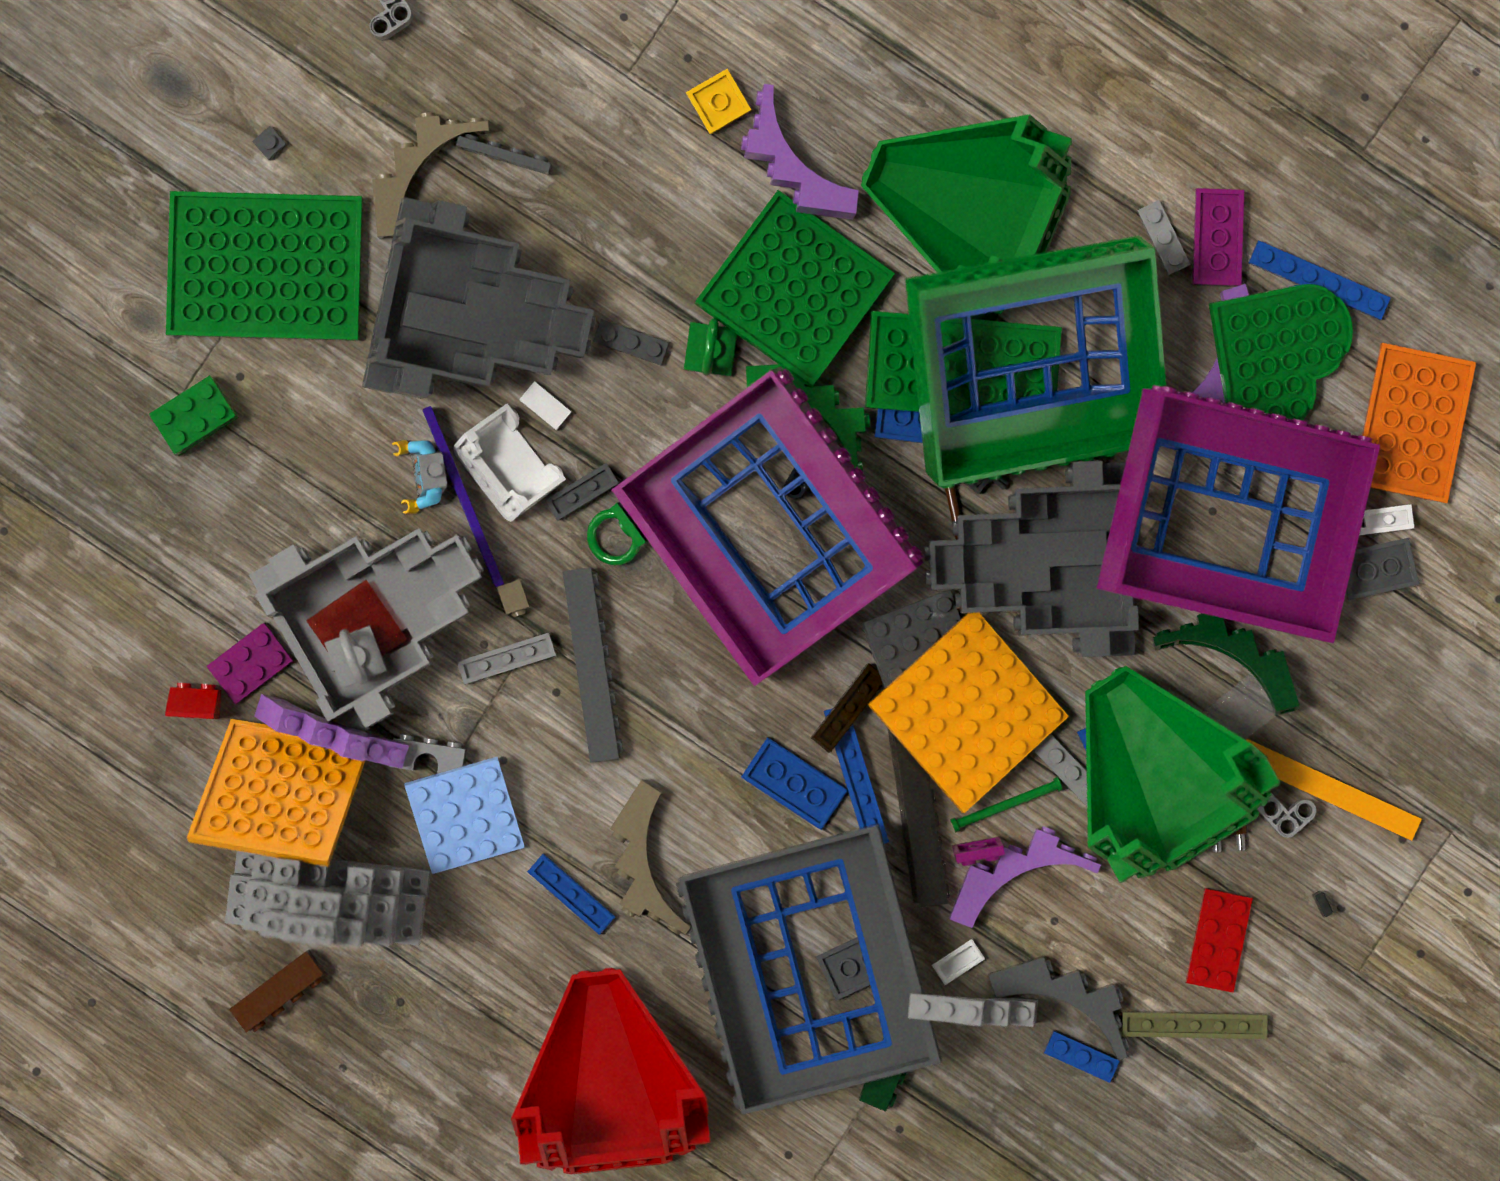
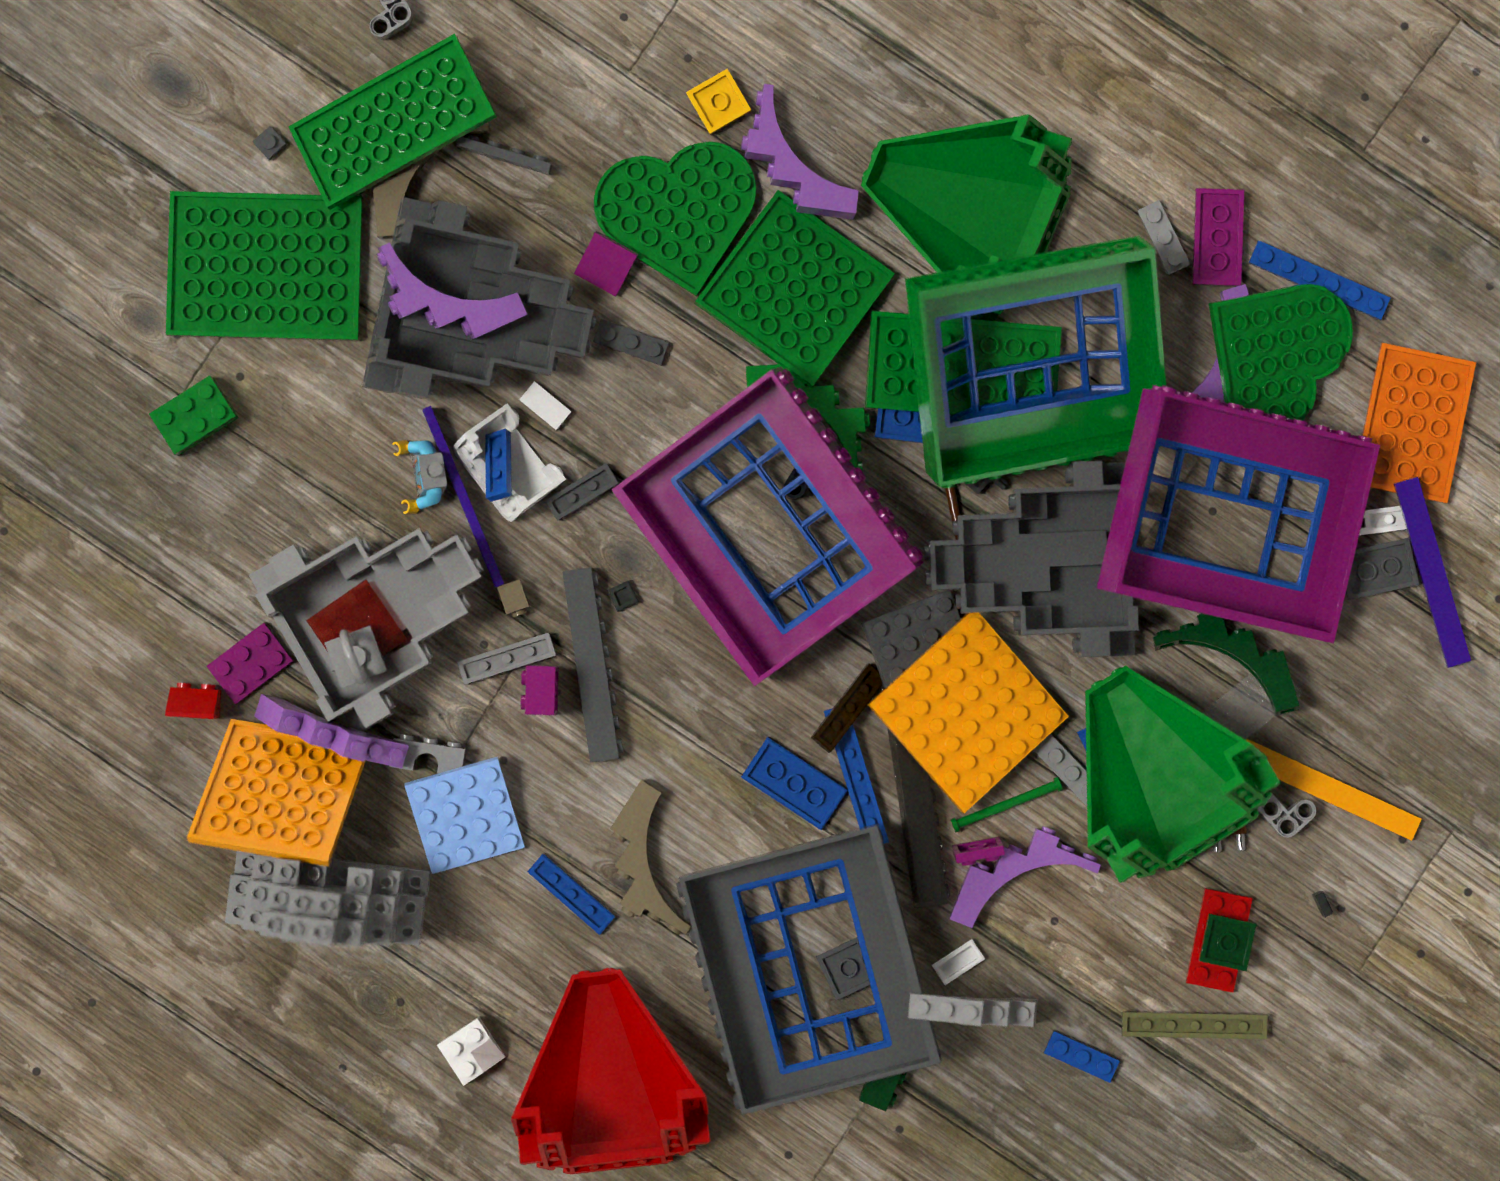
(277, 991): reddish brown brick -> none
(392, 121): none -> green plate
(442, 309): none -> medium lavender arch
(471, 1051): none -> white slope
(498, 465): none -> blue plate
(540, 691): none -> magenta brick
(606, 263): none -> magenta tile
(623, 596): none -> pearl dark grey tile
(627, 525): green tile -> none
(678, 211): none -> green plate
(710, 349): green tile -> none
(1097, 1004): dark grey arch -> none
(1227, 942): none -> dark green plate
(1432, 572): none -> dark purple tile

